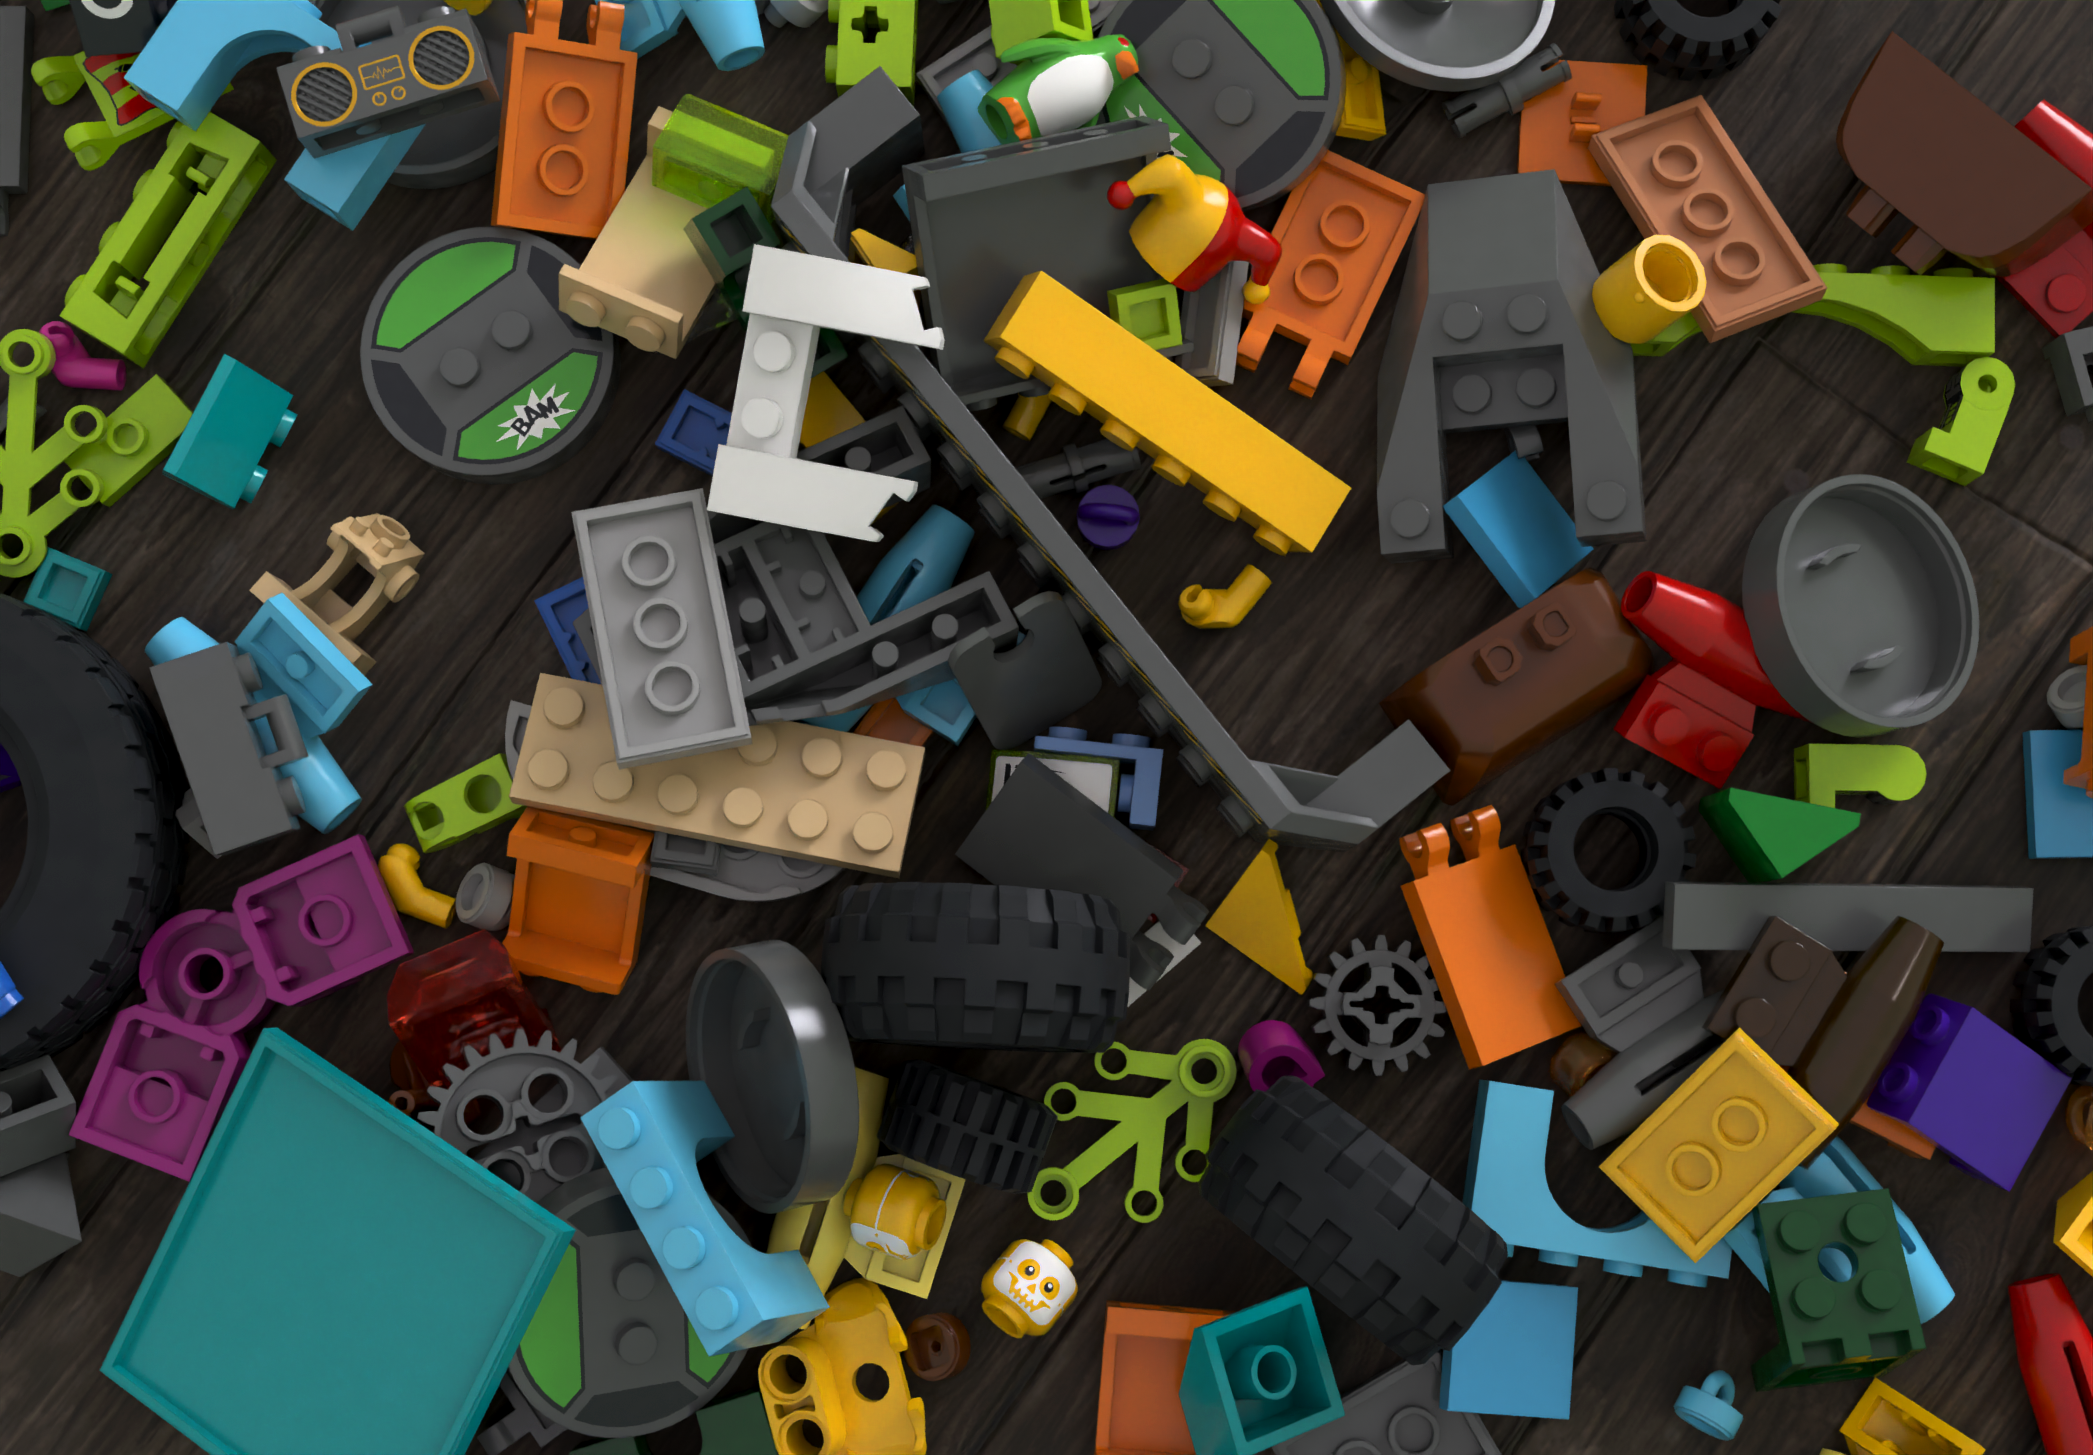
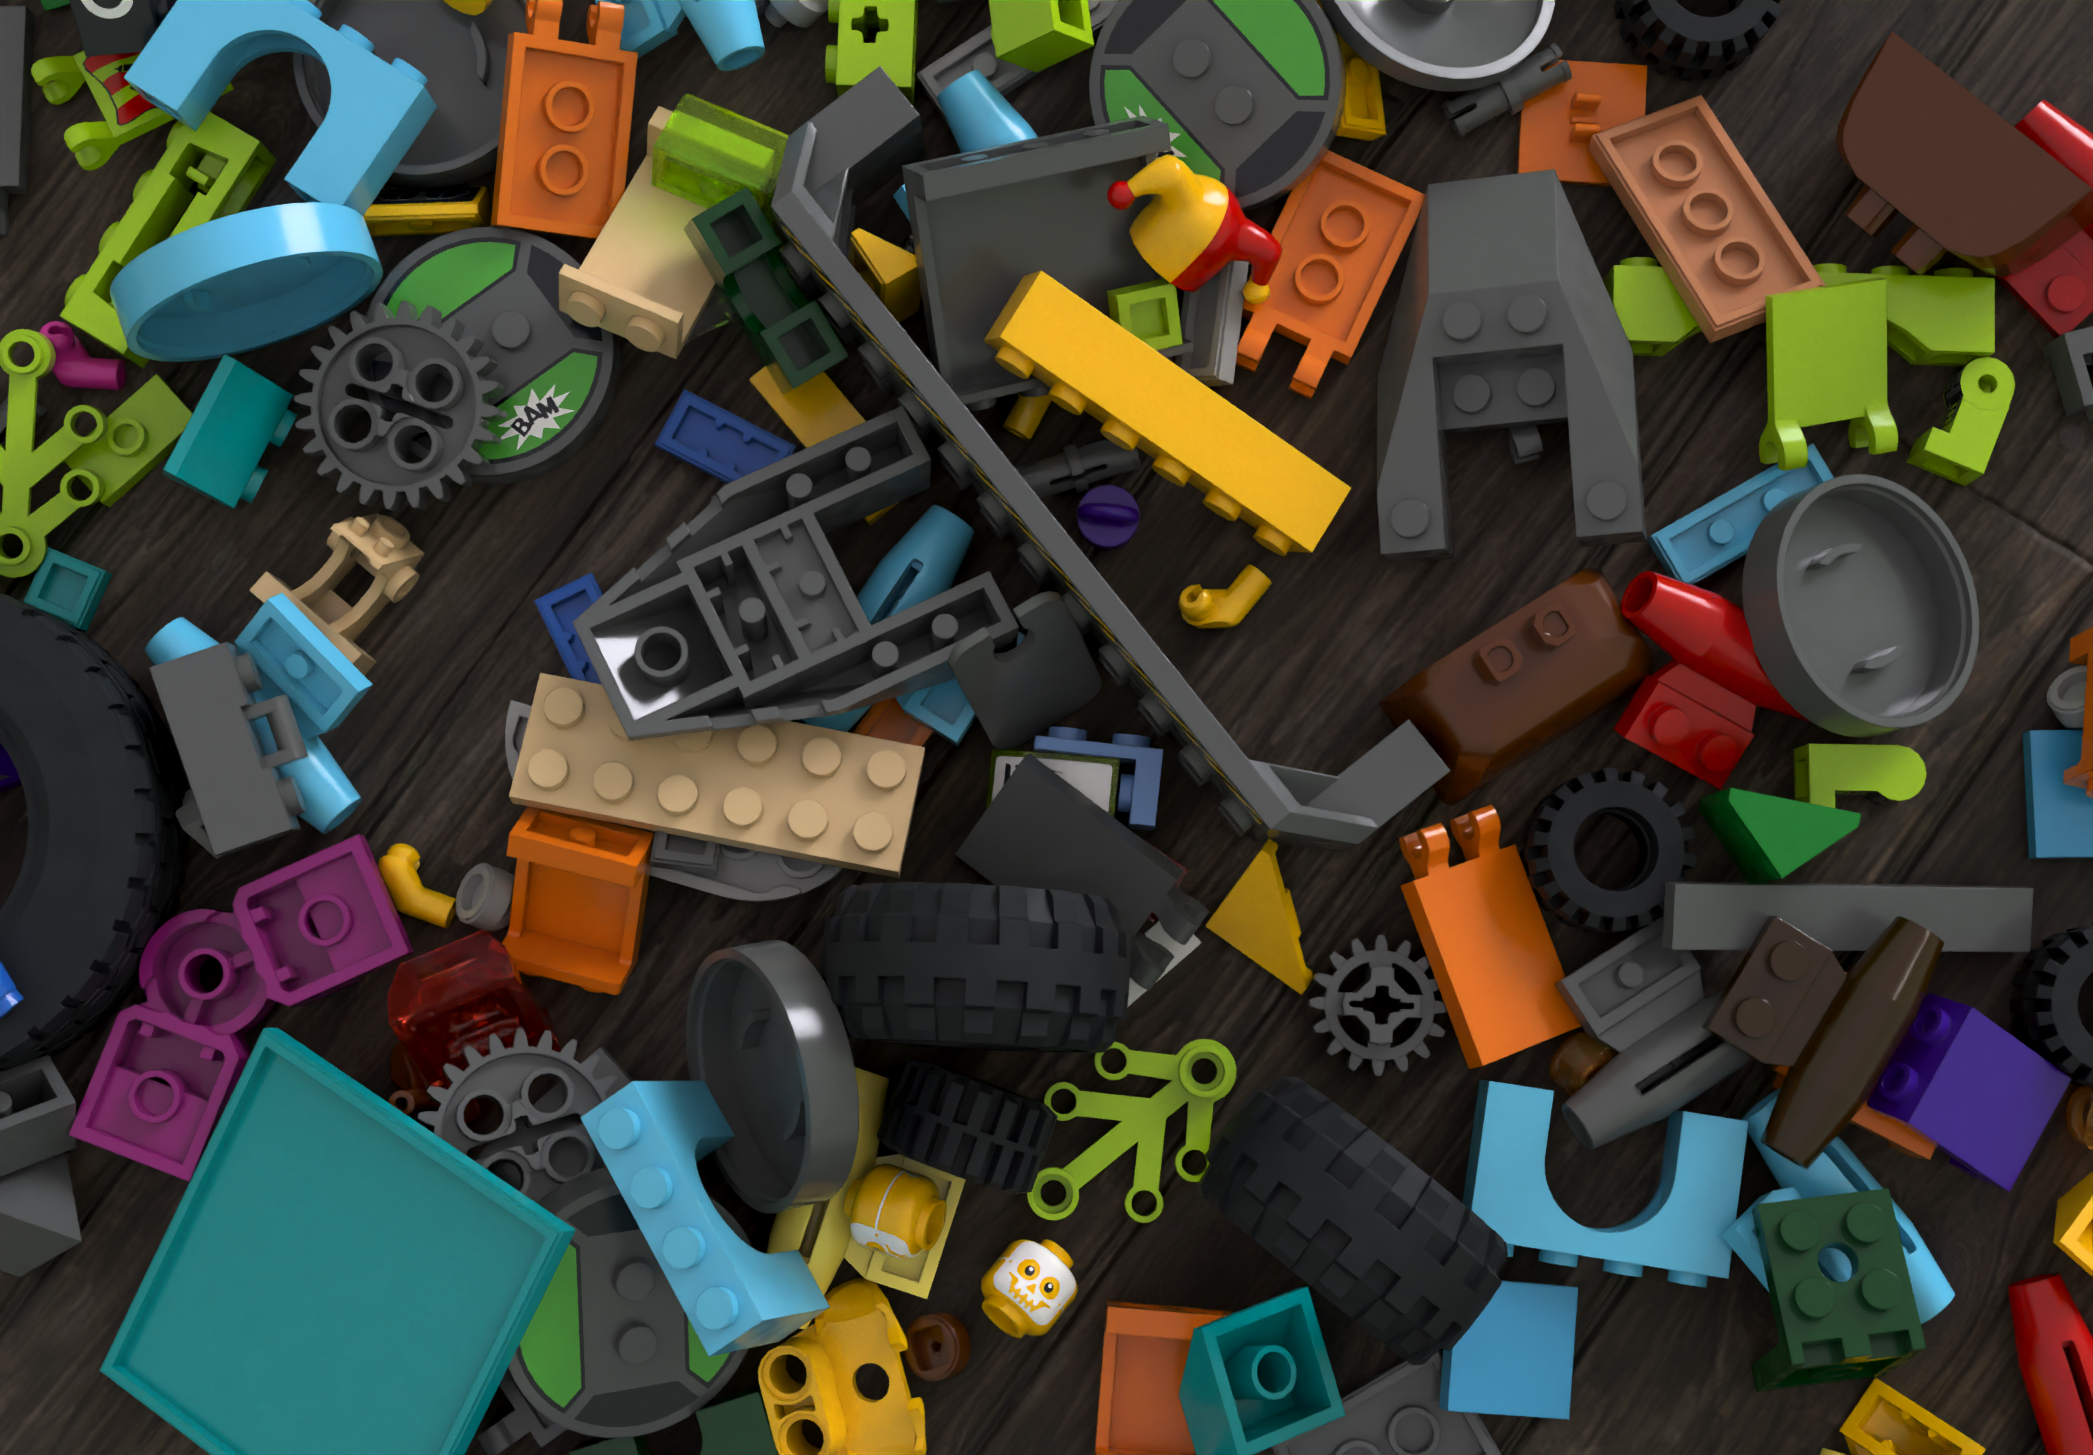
(245, 281): none -> medium azure brick
(389, 84): dark grey piece -> none
(419, 354): none -> dark grey gear
(428, 211): none -> yellow slope
(464, 805): lime leg -> none
(661, 629): light grey tile -> none
(787, 305): white wedge -> none
(1056, 86): animal -> none
(1275, 1051): magenta plate -> none
(1517, 529): dark azure tile -> none
(1649, 289): yellow piece -> none
(1706, 1411): medium azure tile -> none
(1718, 1145): yellow tile -> none
(1725, 526): none -> medium azure tile
(1827, 368): none -> lime flag

